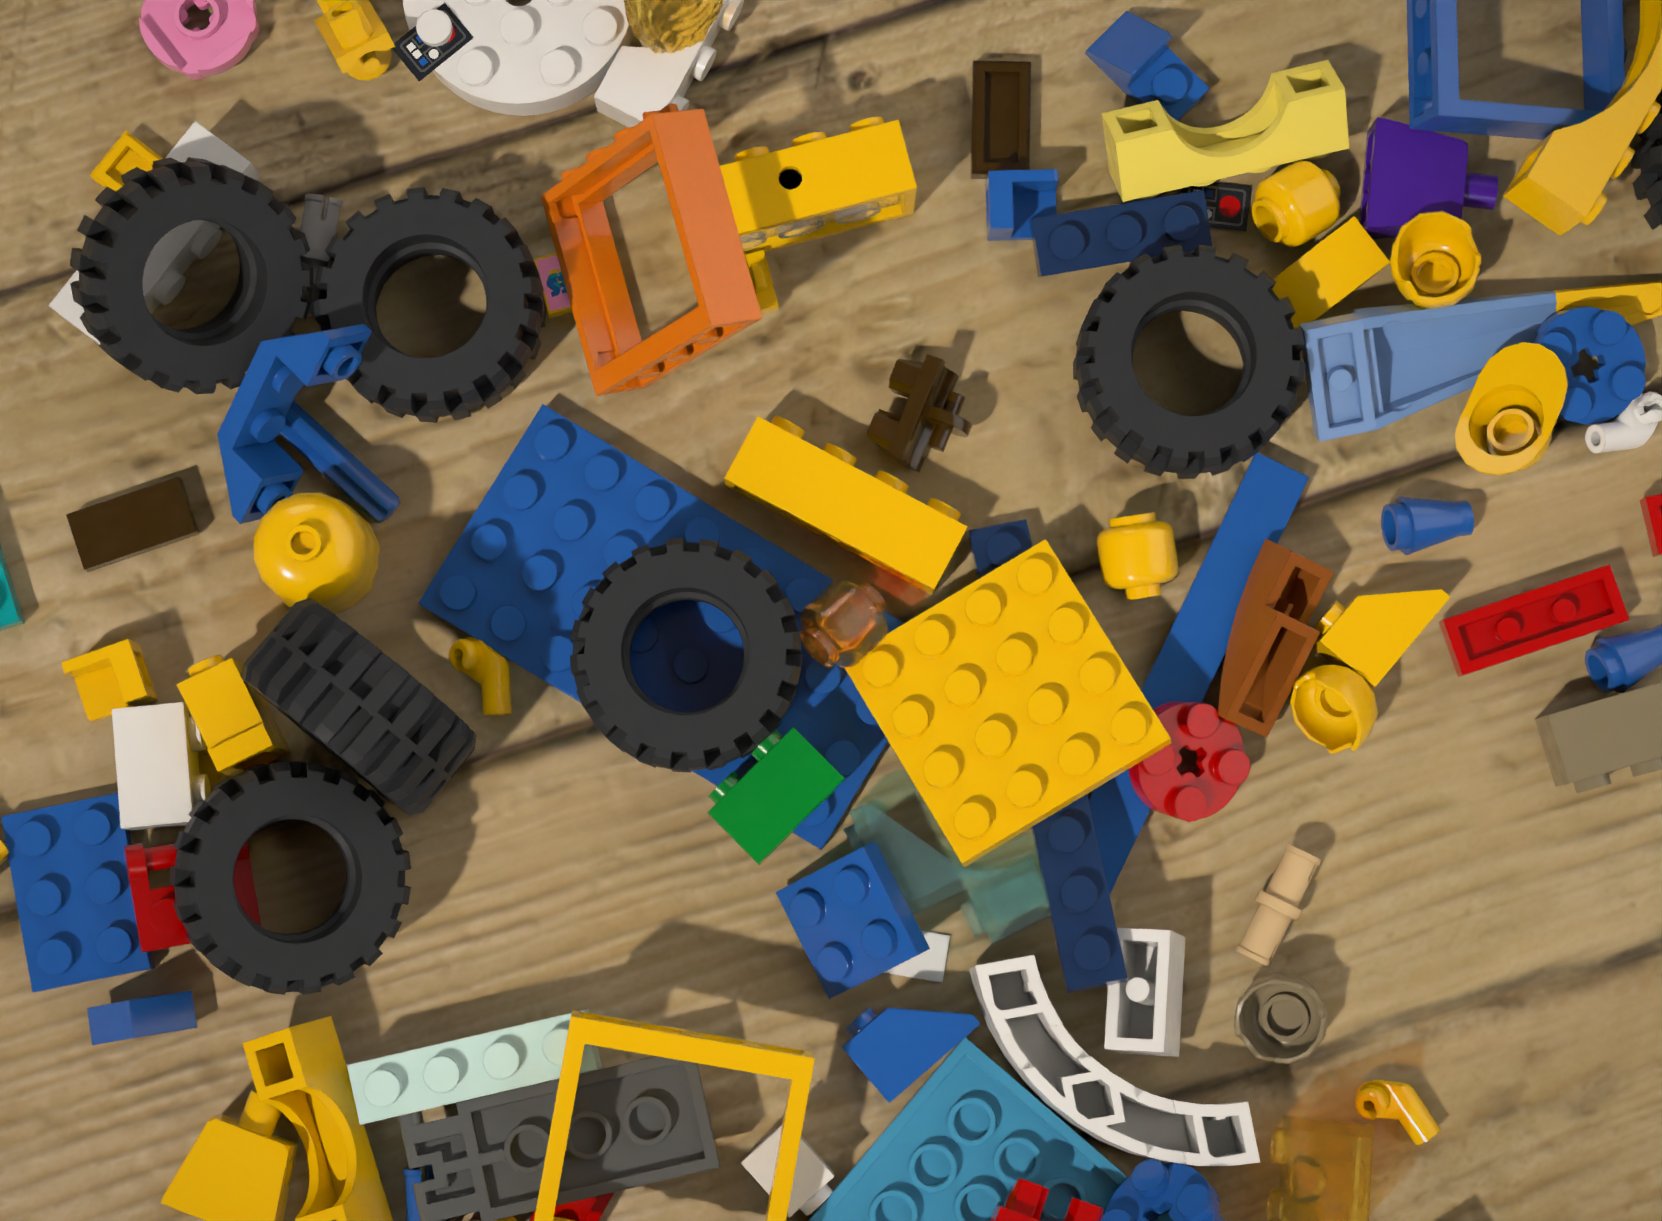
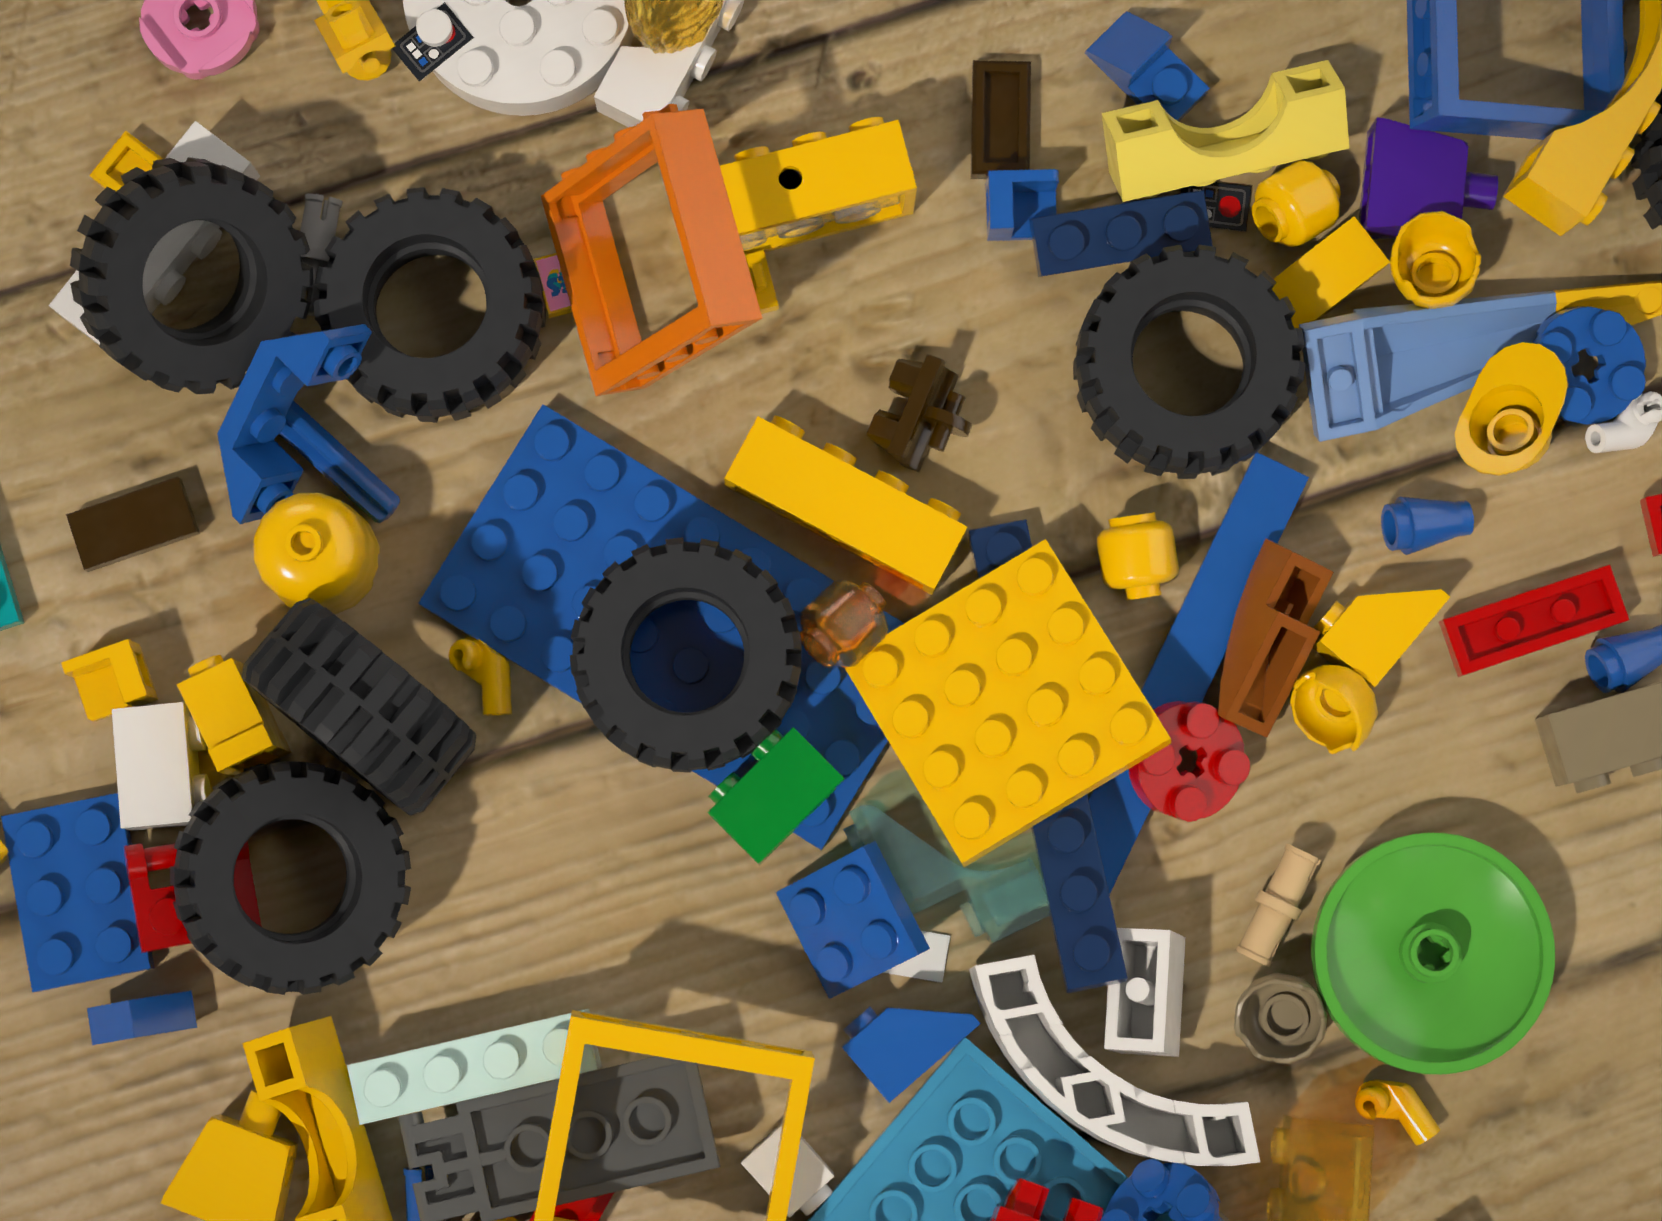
(1433, 953): none -> bright green dish

